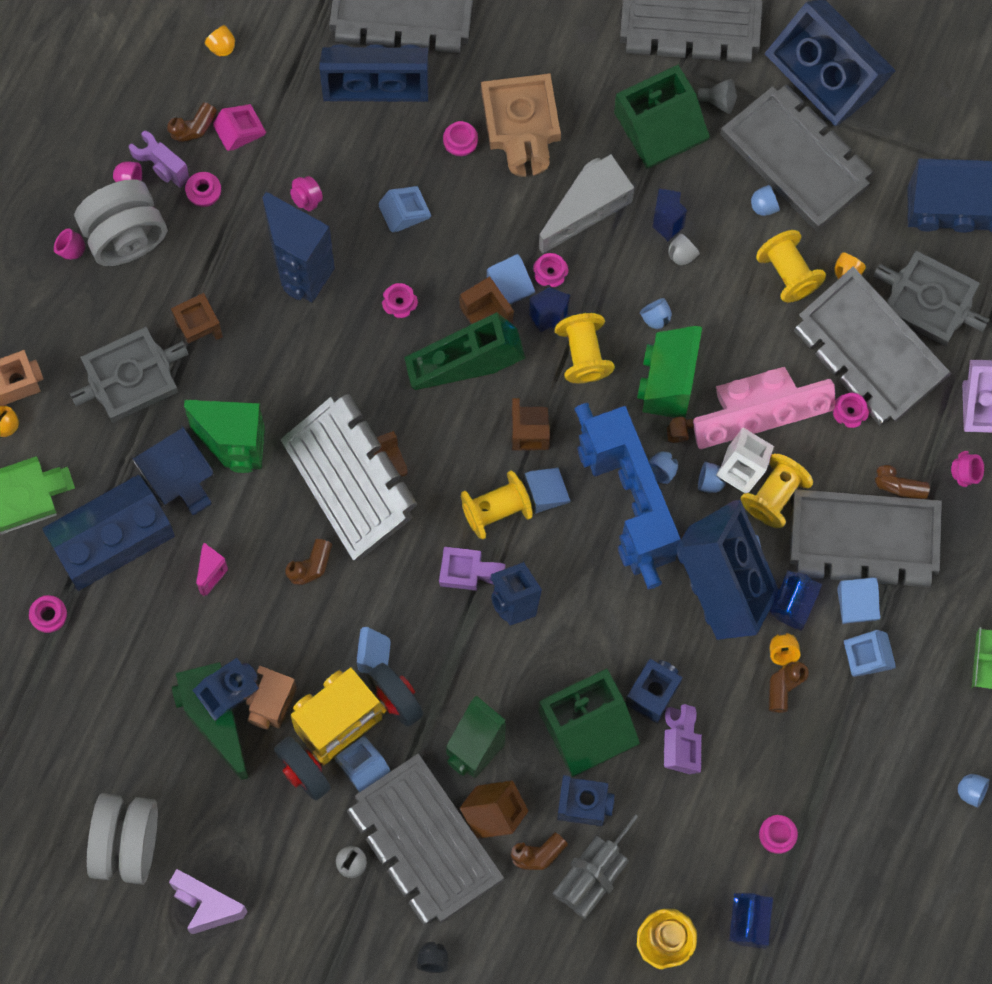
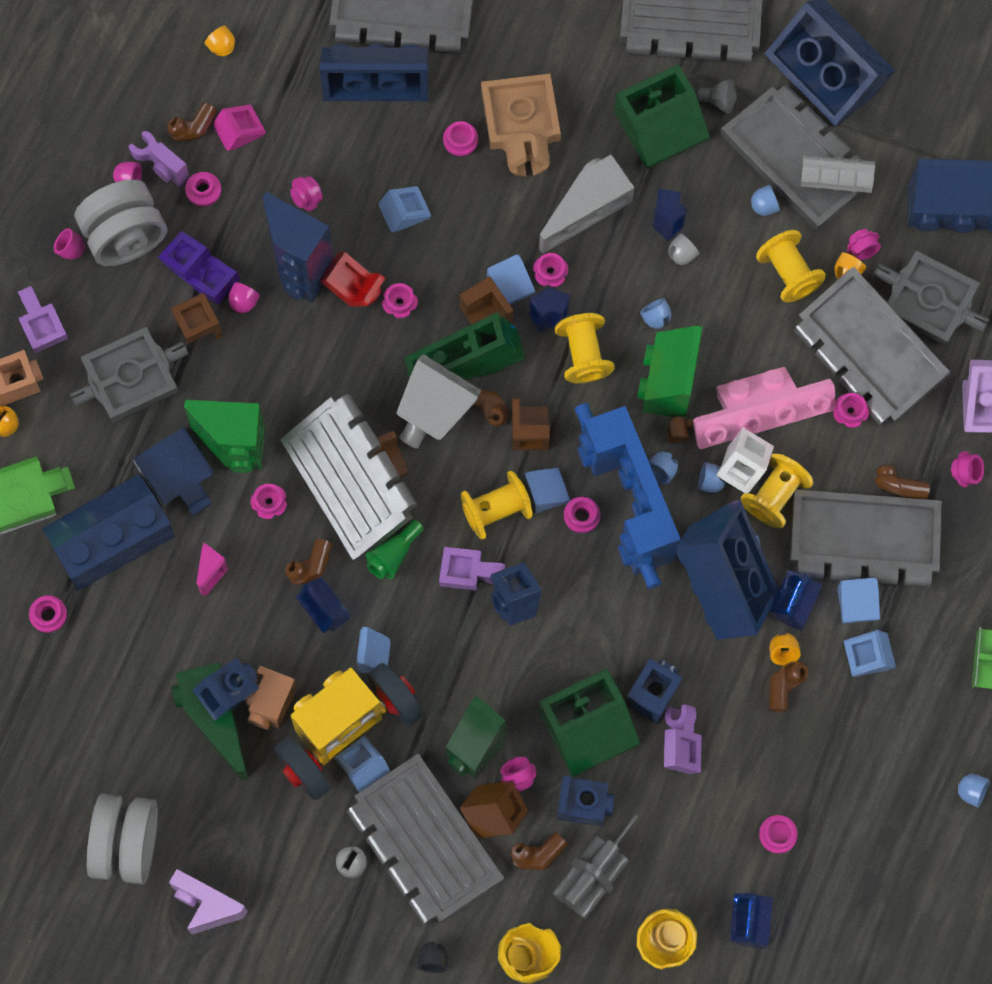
(40, 324): none -> medium lavender plate
(199, 268): none -> dark purple slope
(242, 298): none -> dark pink hinge
(265, 492): none -> dark pink plate
(323, 605): none -> clear blue piece
(352, 281): none -> red bracket
(388, 556): none -> green cone
(433, 401): none -> light grey torso
(492, 407): none -> reddish brown arm
(520, 771): none -> dark pink plate
(529, 953): none -> yellow hair
(582, 504): none -> dark pink plate
(837, 173): none -> light grey axle
(863, 244): none -> dark pink plate

